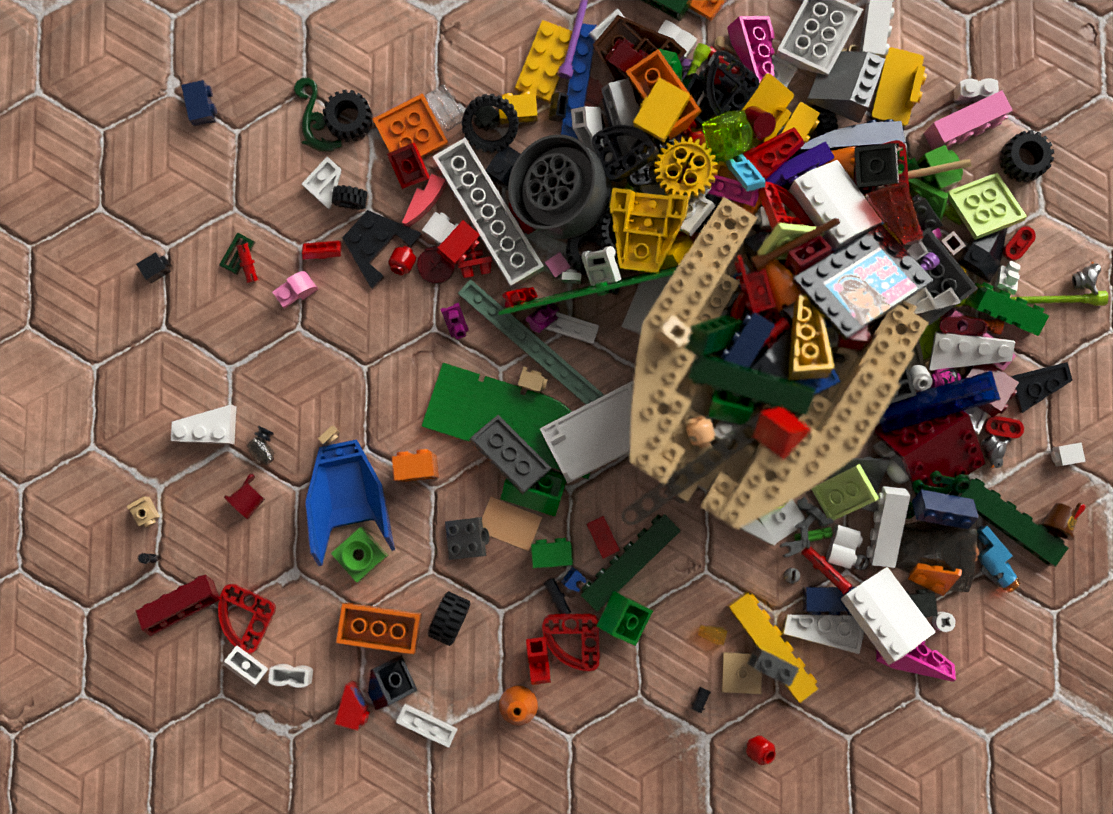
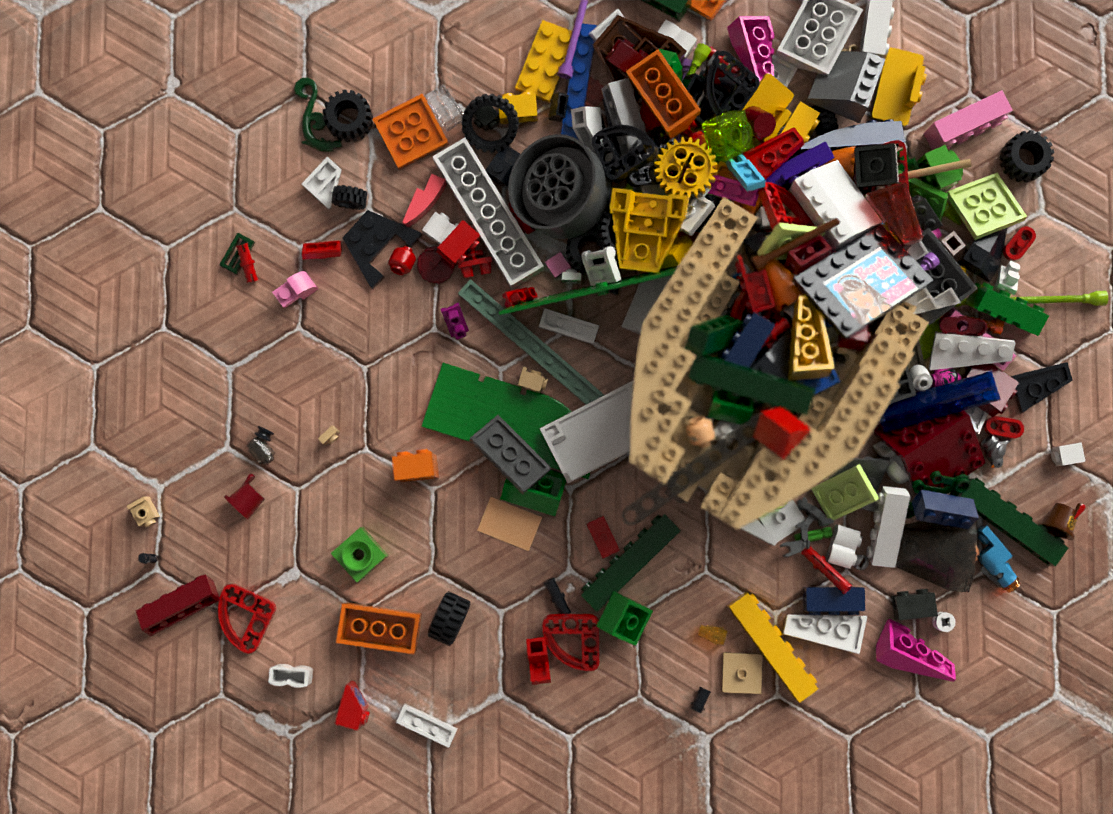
(154, 267): black brick -> none
(199, 103): dark blue brick -> none
(208, 427): white wedge -> none
(245, 666): white brick -> none
(343, 493): blue windscreen -> none
(390, 683): black slope -> none
(408, 165): red slope -> none
(466, 538): dark grey plate -> none
(520, 698): orange cone -> none
(543, 317): magenta hips -> none
(551, 554): green brick -> none
(571, 578): blue tile -> none
(661, 109): yellow container -> none
(673, 333): tan brick -> none
(720, 45): tan hand -> none
(760, 750): red head -> none
(772, 666): dark grey panel -> none
(788, 575): light grey hinge -> none
(888, 615): white slope -> none
(934, 577): orange wing -> none
(974, 90): white brick -> none
(1087, 278): flat silver animal -> none

